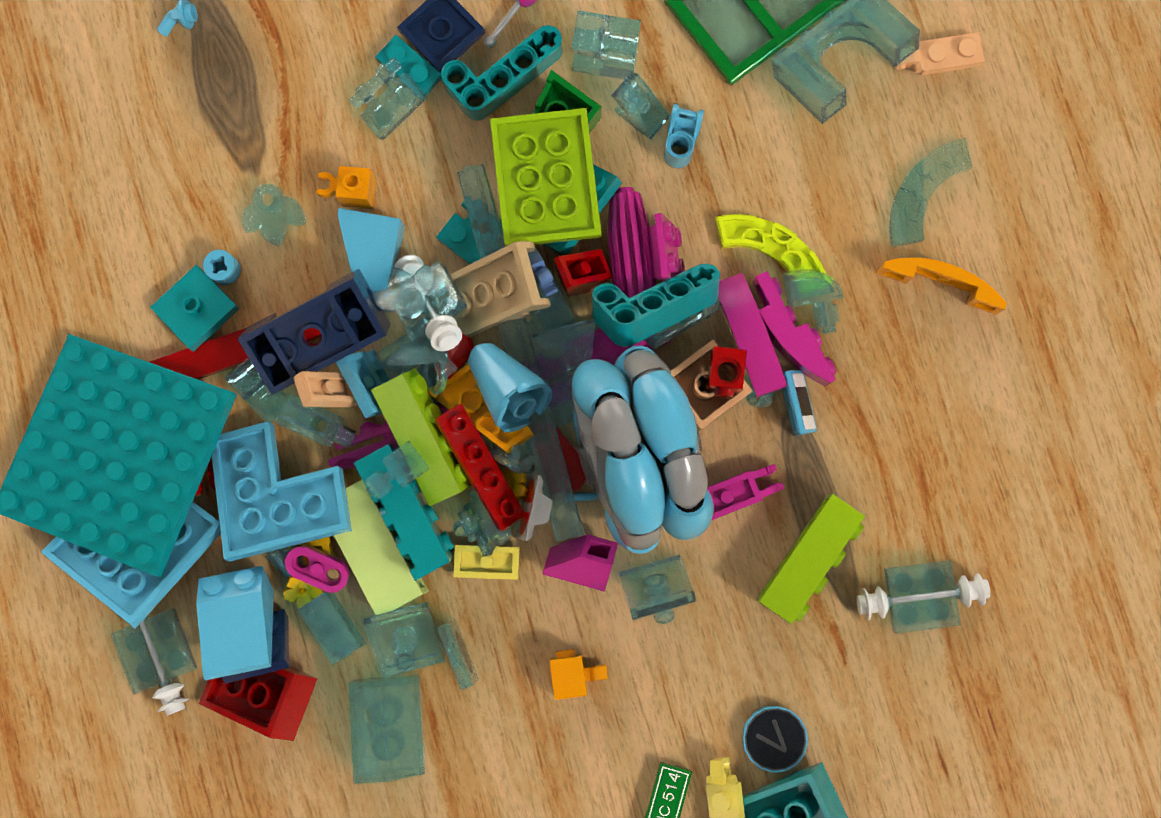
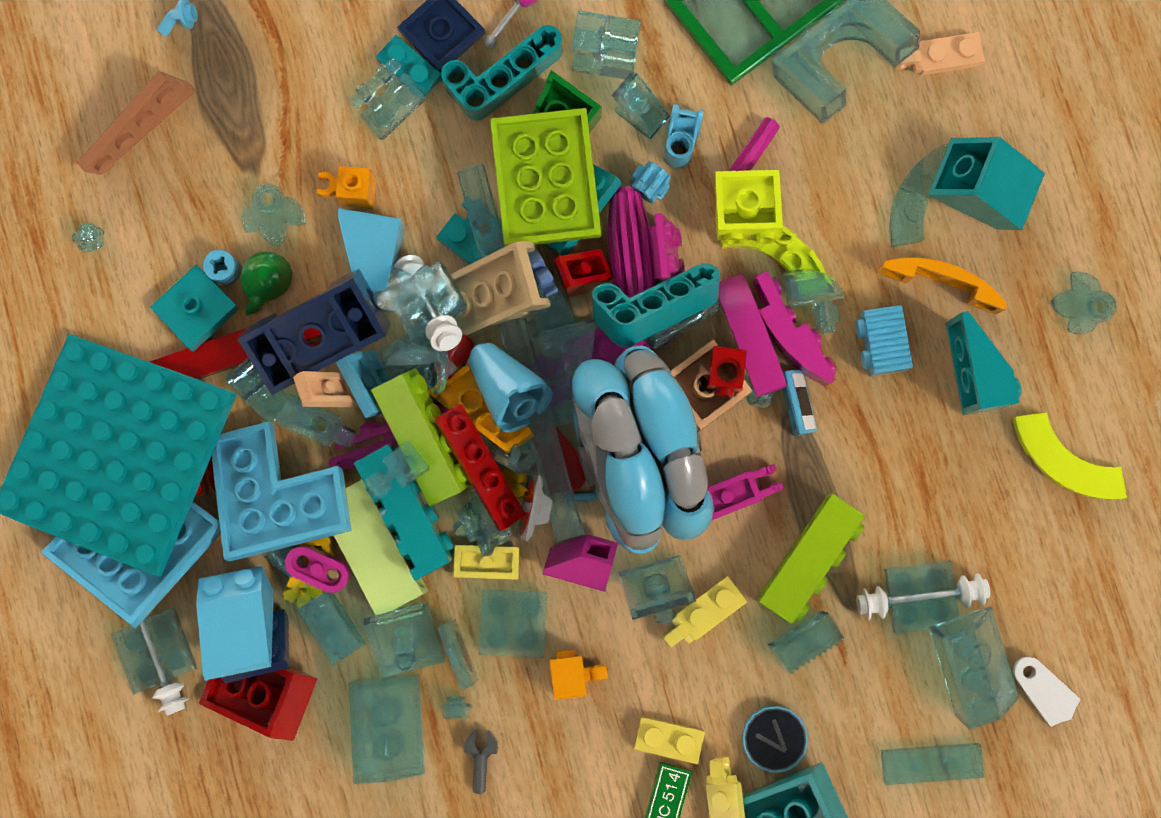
(88, 237): none -> clear light blue plate
(142, 115): none -> nougat wing
(264, 278): none -> green hat
(455, 708): none -> clear light blue plate
(480, 759): none -> dark grey bar
(513, 623): none -> clear light blue plate
(650, 182): none -> medium azure gear
(669, 740): none -> light yellow plate
(705, 613): none -> light yellow hinge
(748, 206): none -> neon yellow plate
(756, 145): none -> dark pink axle
(806, 641): none -> clear light blue brick
(884, 341): none -> medium azure brick
(932, 763): none -> clear light blue tile
(975, 667): none -> clear light blue slope
(980, 370): none -> teal slope
(987, 181): none -> teal slope
(1046, 691): none -> white piece
(1061, 465): none -> neon yellow tile
(1080, 301): none -> clear light blue plate

